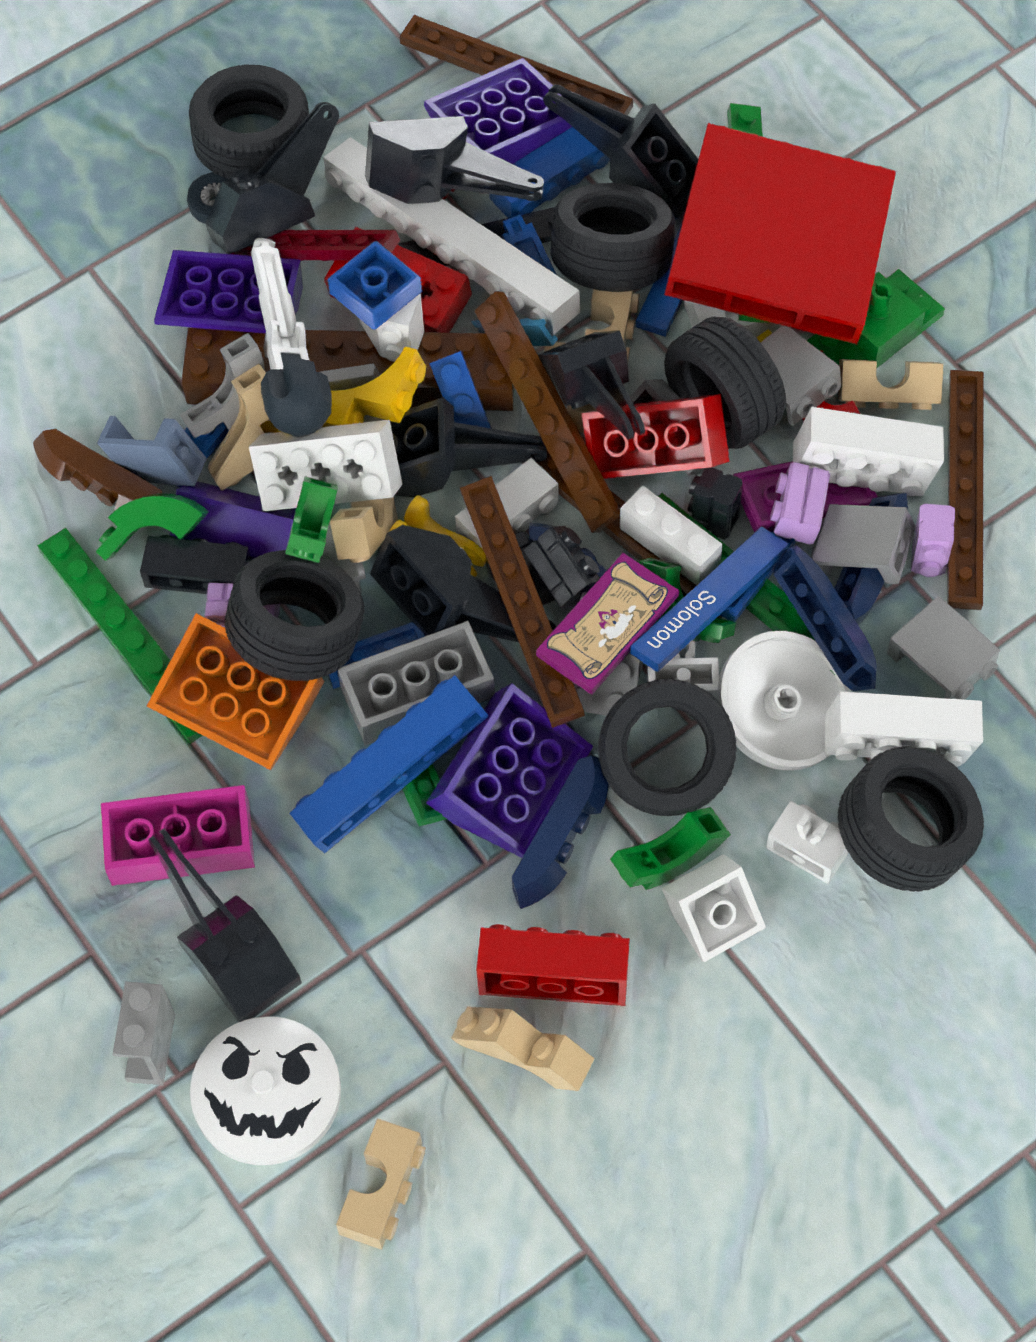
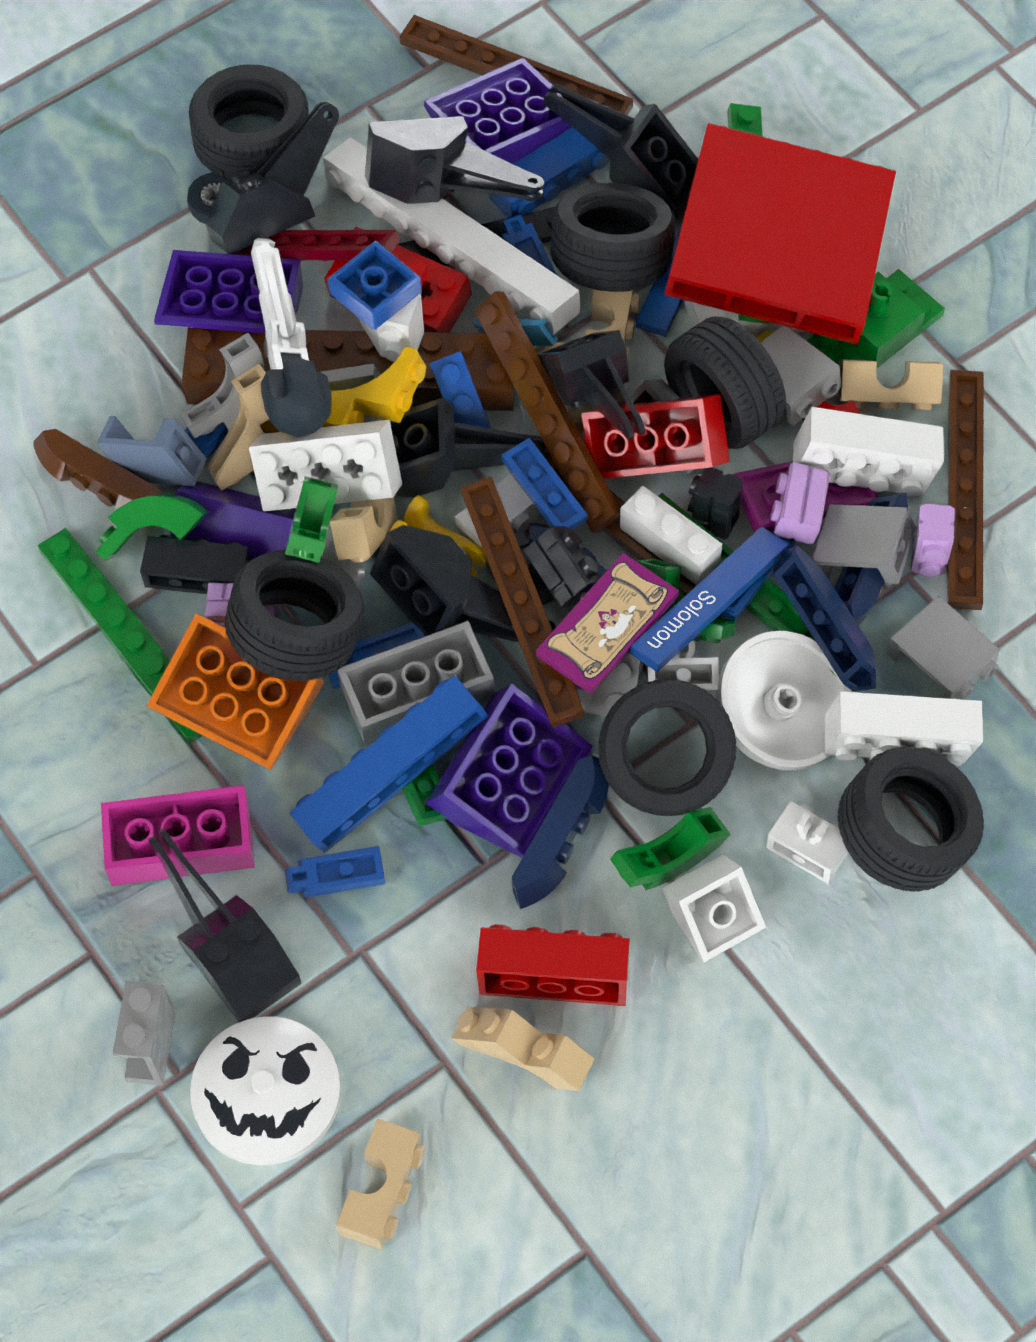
(336, 872): none -> blue hinge
(543, 486): none -> blue plate

